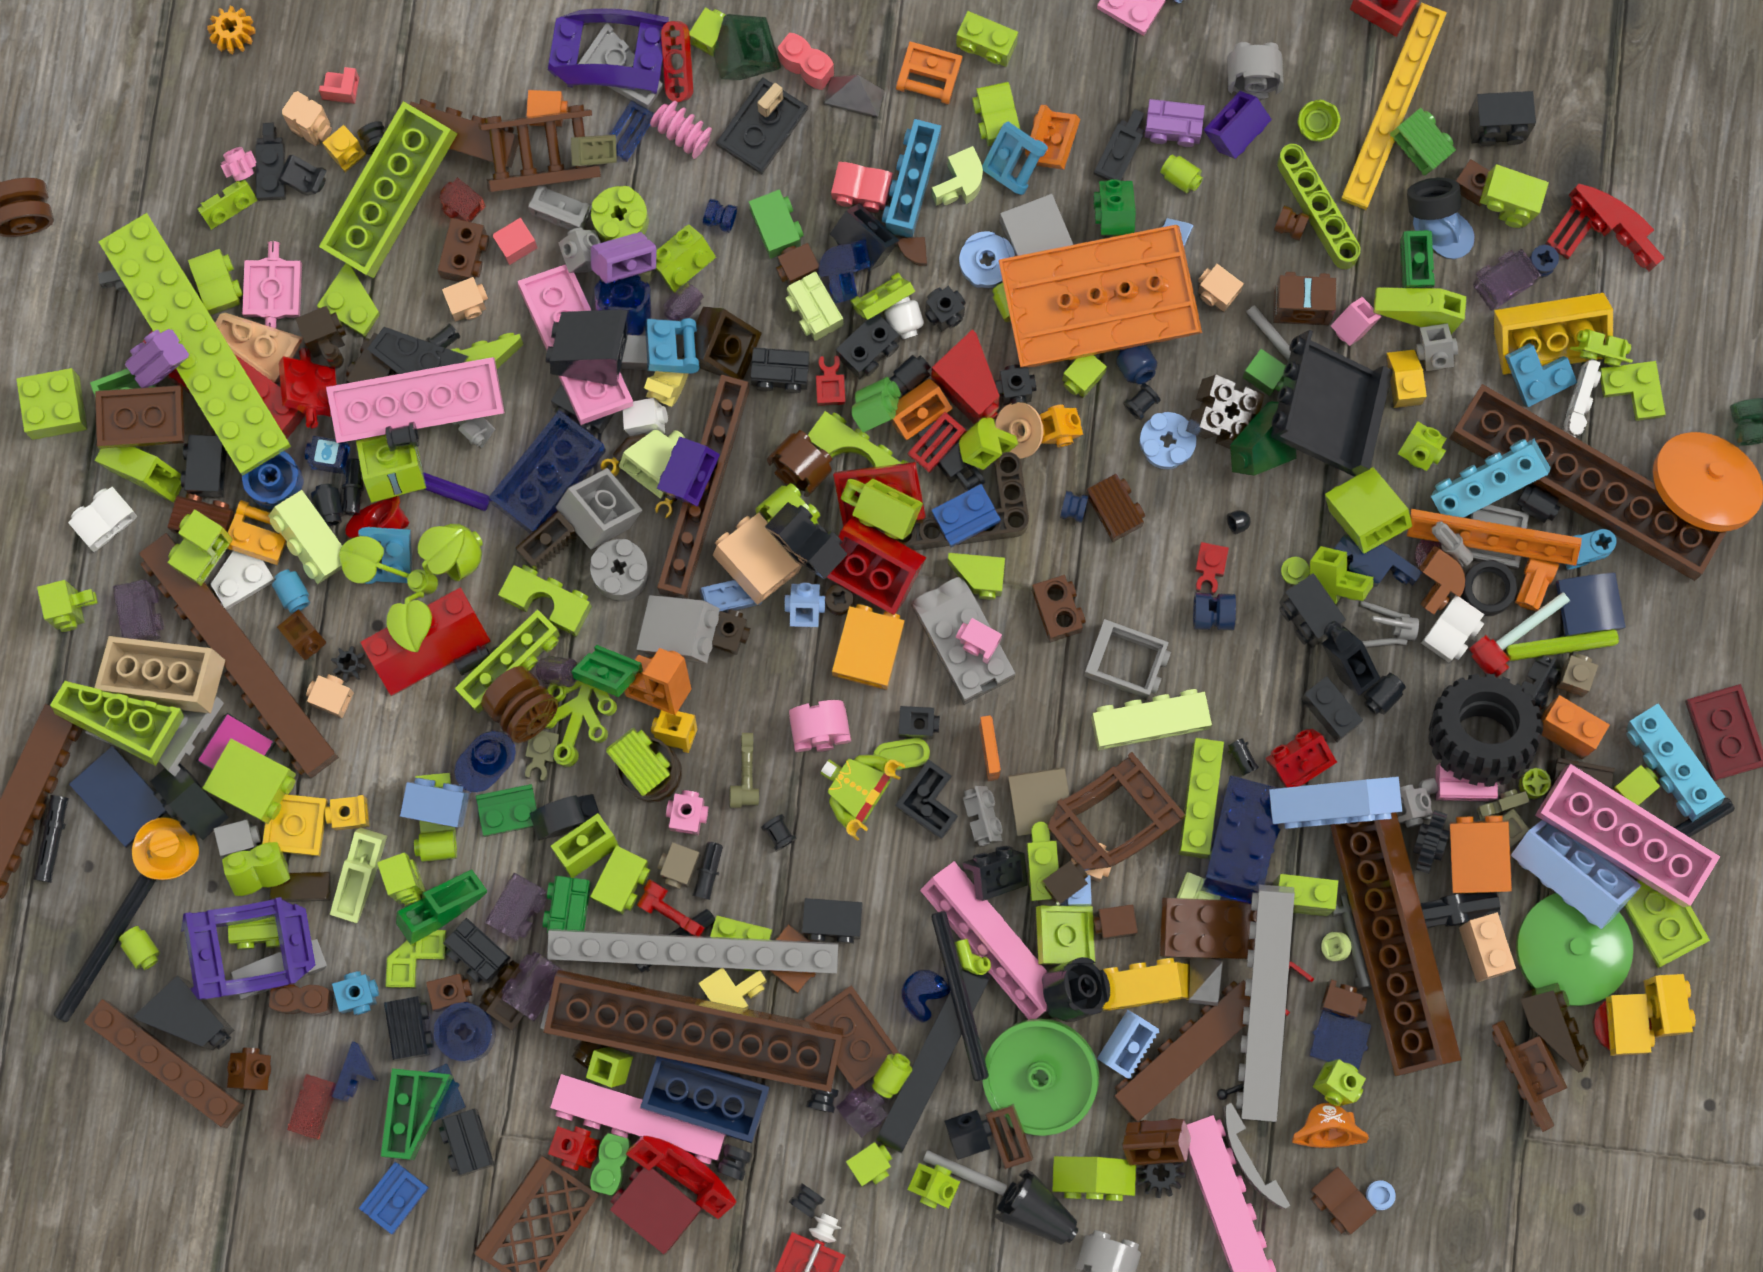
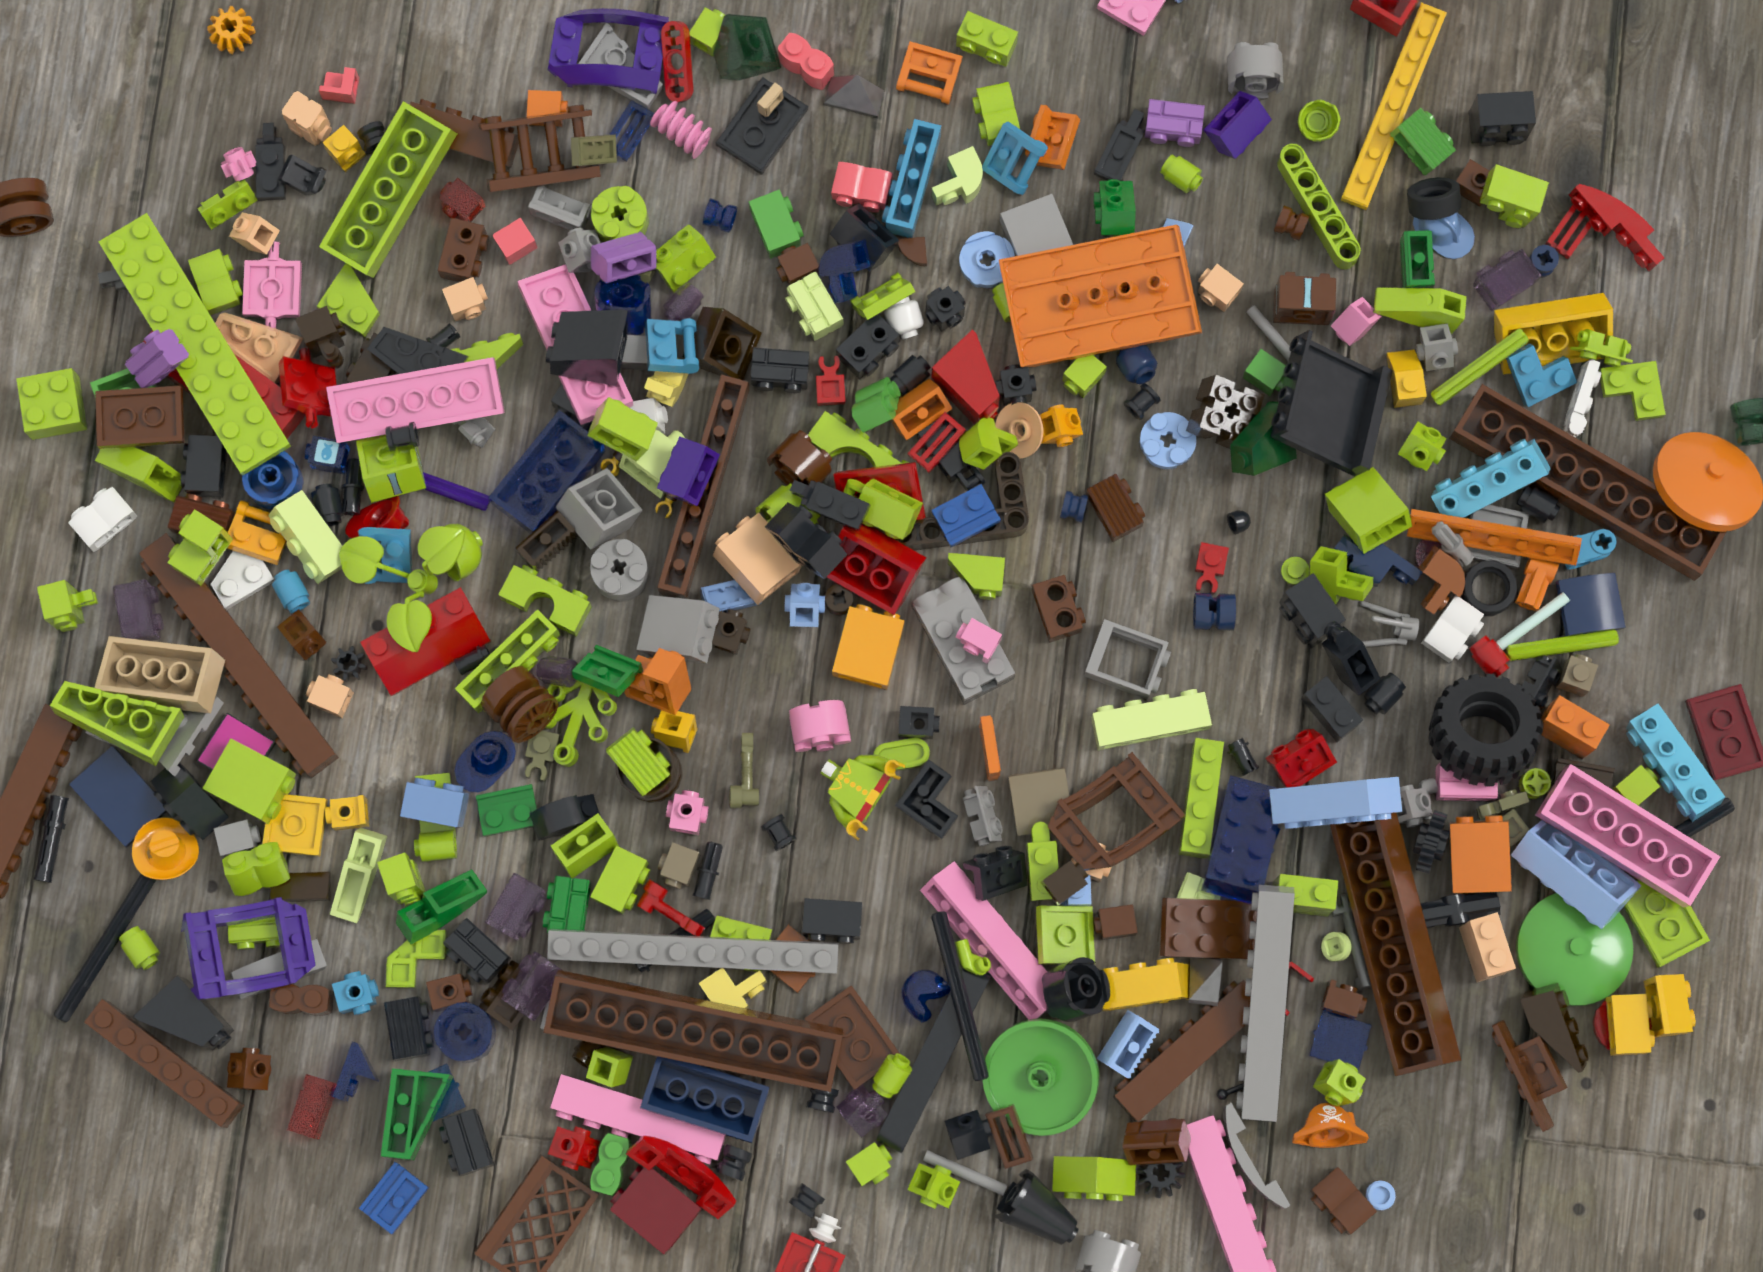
(254, 233): none -> light nougat brick
(622, 428): none -> lime brick
(831, 503): none -> black hinge
(1479, 367): none -> lime axle

